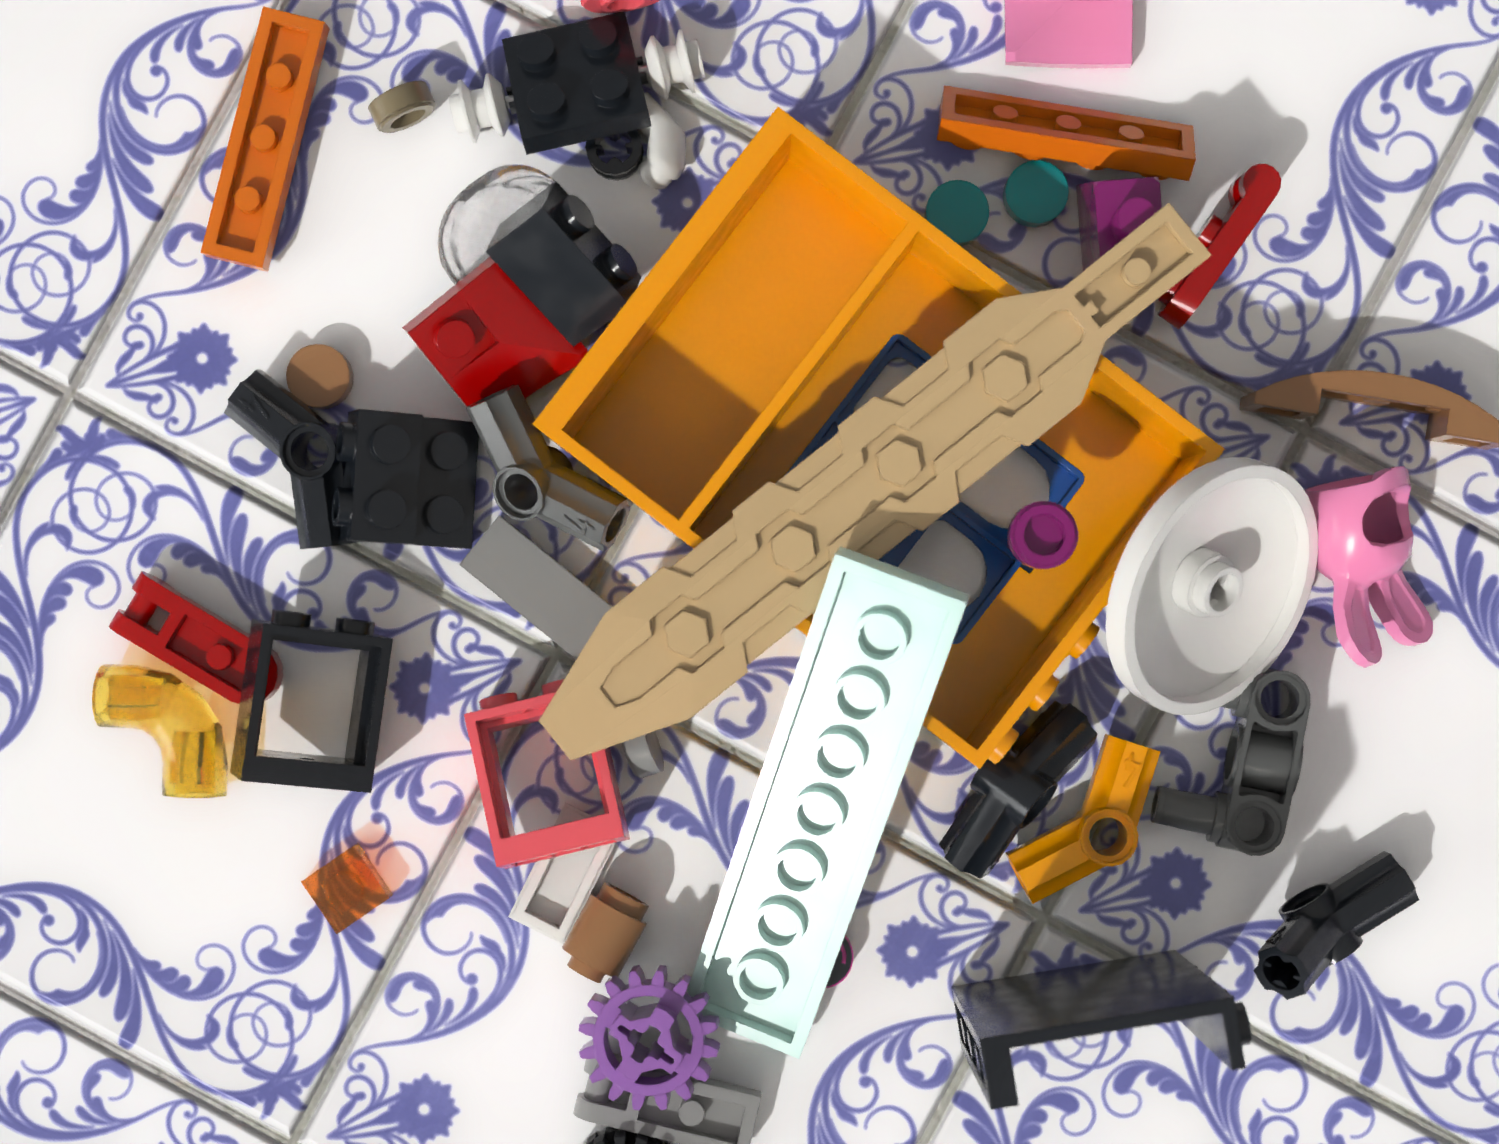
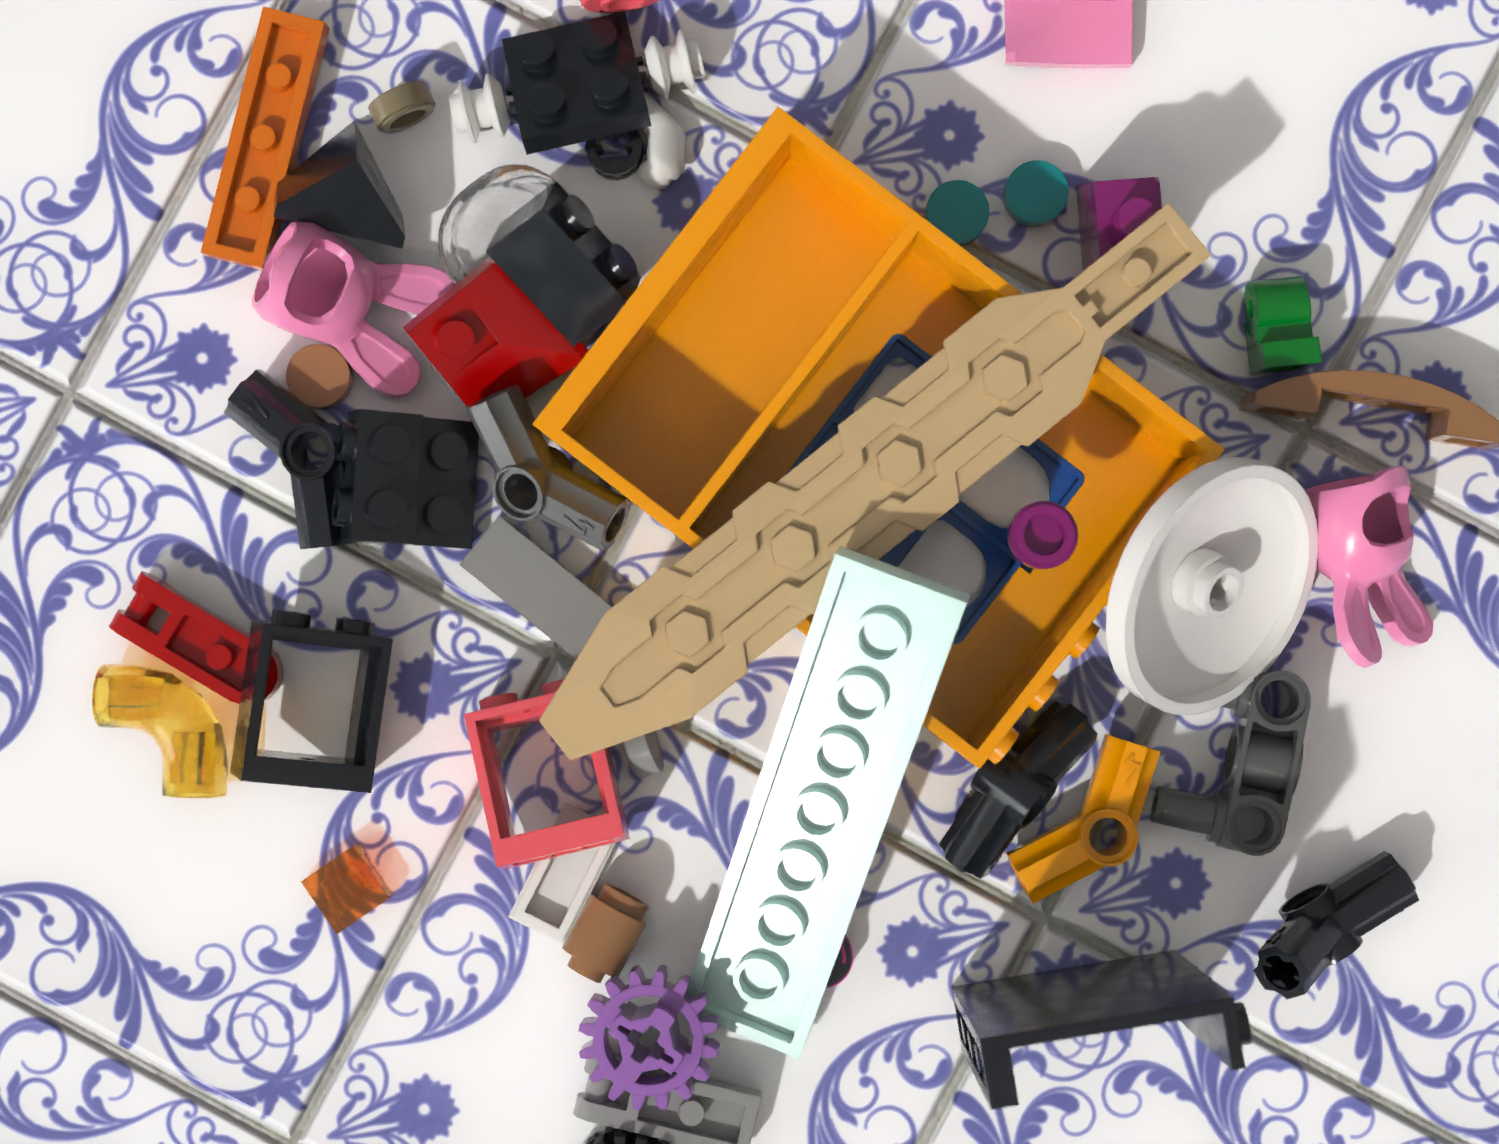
(324, 291): none -> bright pink piece
(342, 192): none -> black slope
(1066, 134): orange plate -> none
(1222, 238): red plate -> none
(1279, 326): none -> green leg

